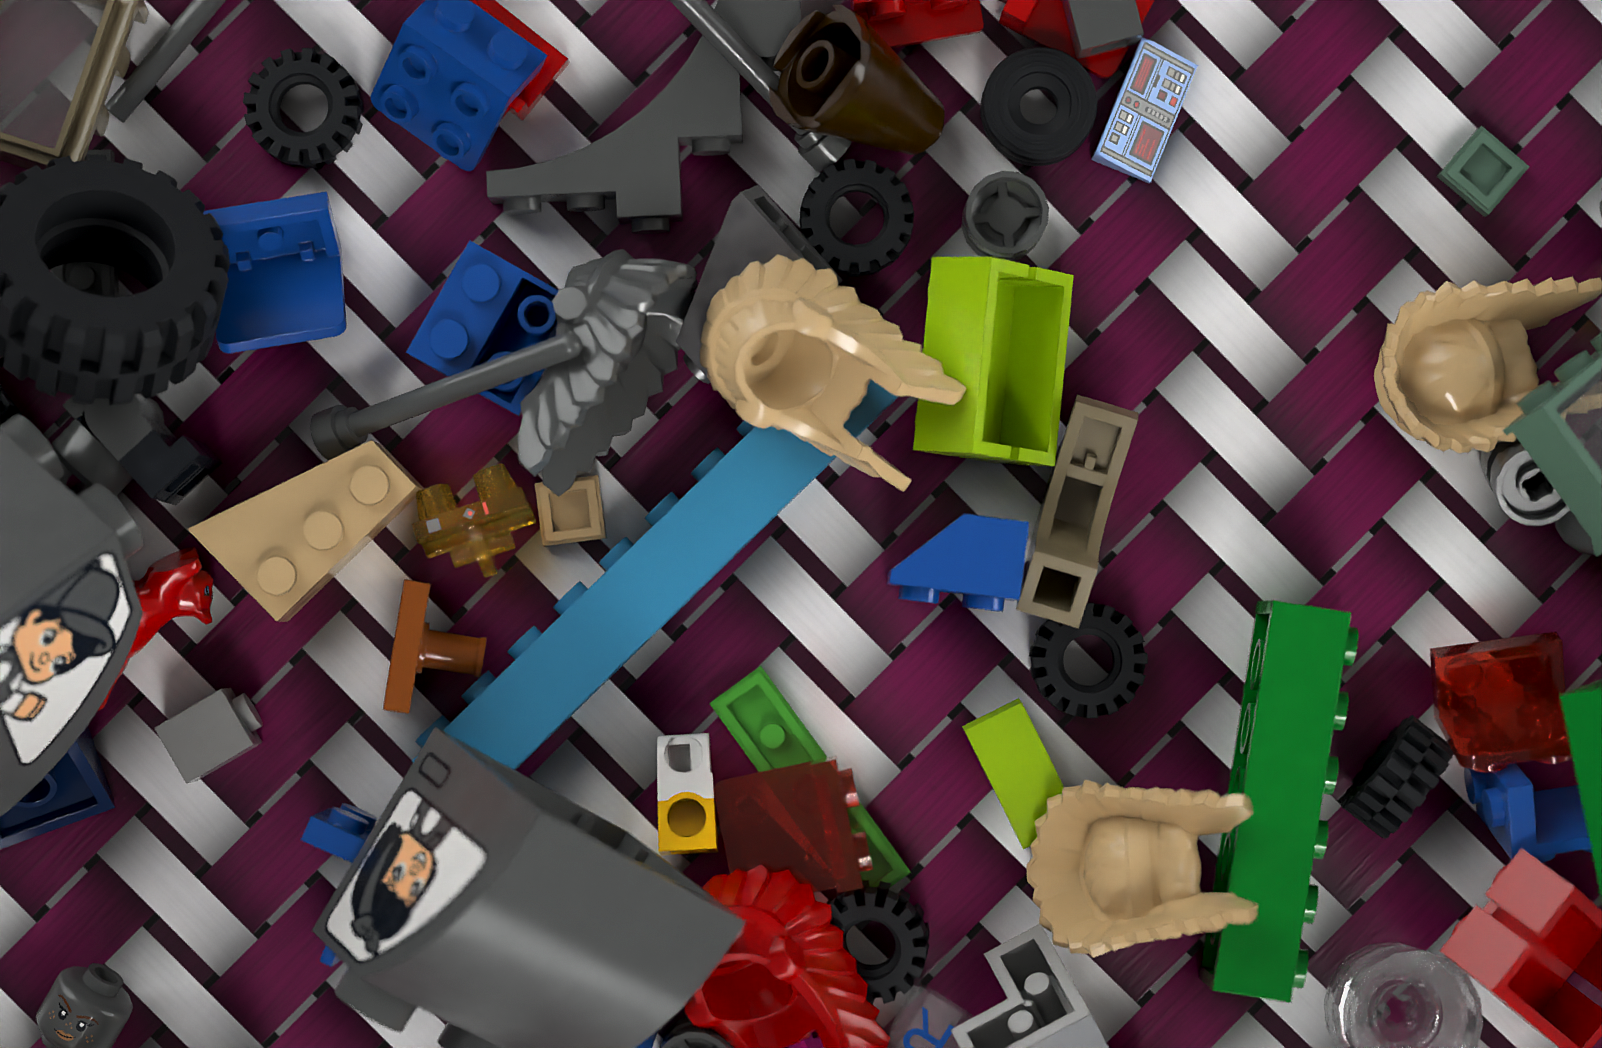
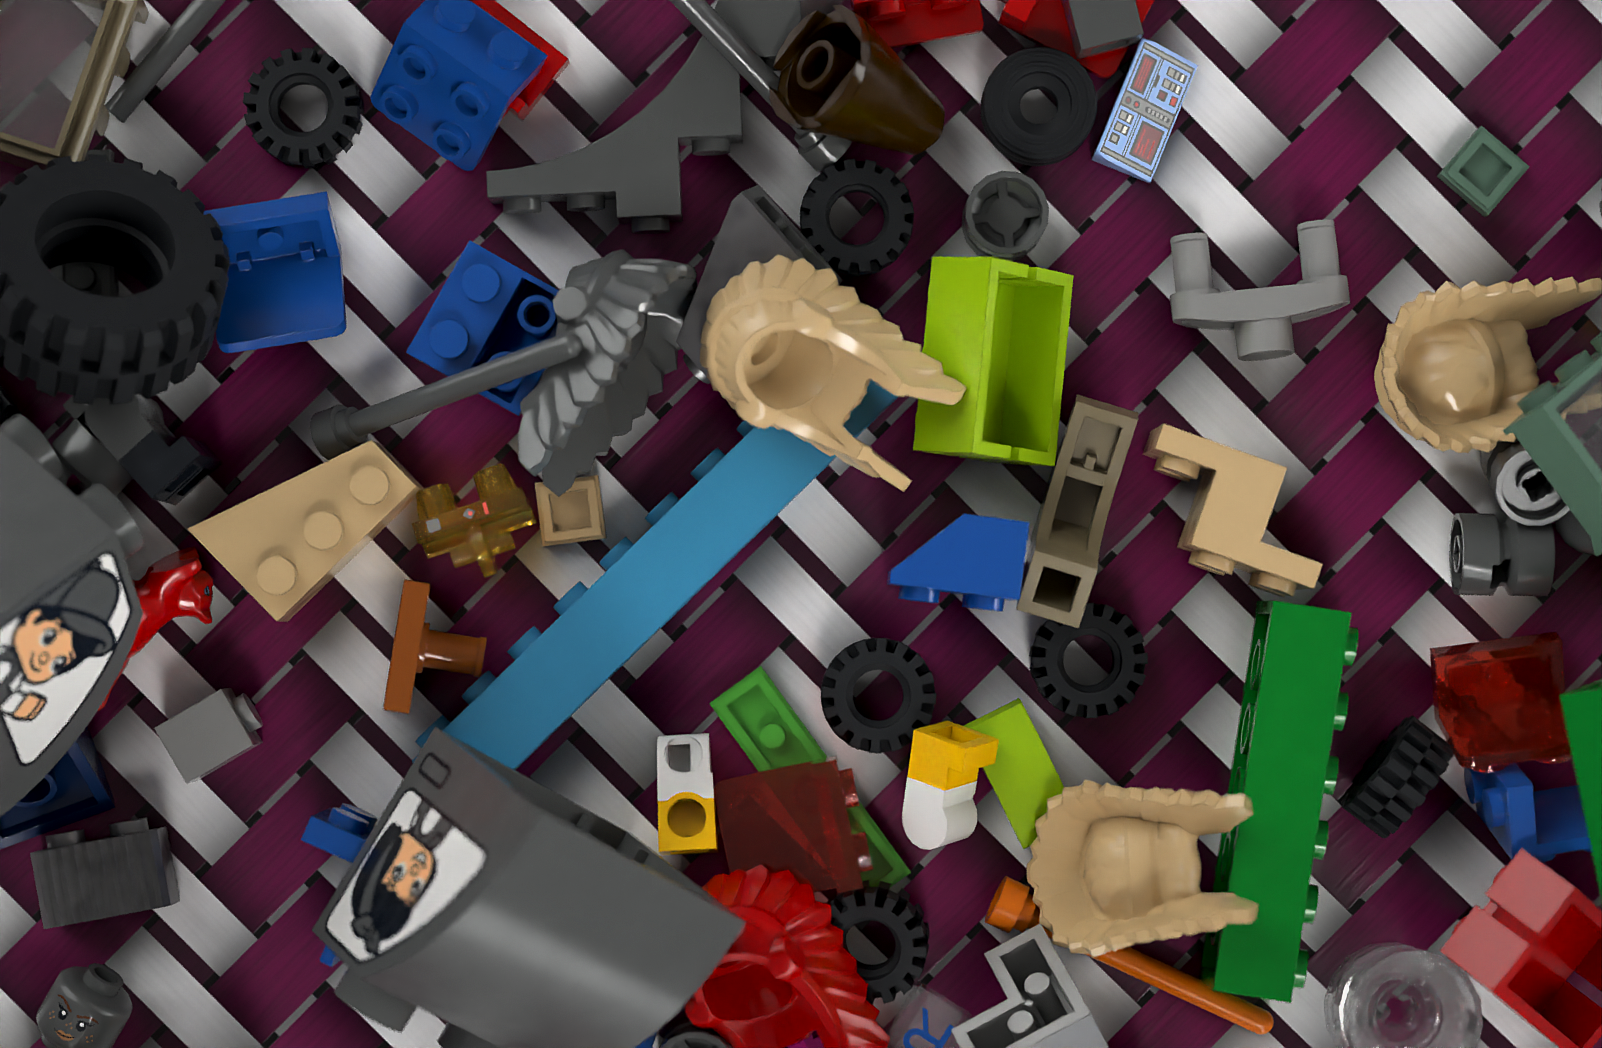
(104, 875): none -> flat silver brick
(838, 688): none -> black tyre
(943, 782): none -> leg
(1015, 909): none -> orange piece
(1230, 511): none -> tan bracket
(1264, 314): none -> light grey connector
(1500, 554): none -> dark grey wheel

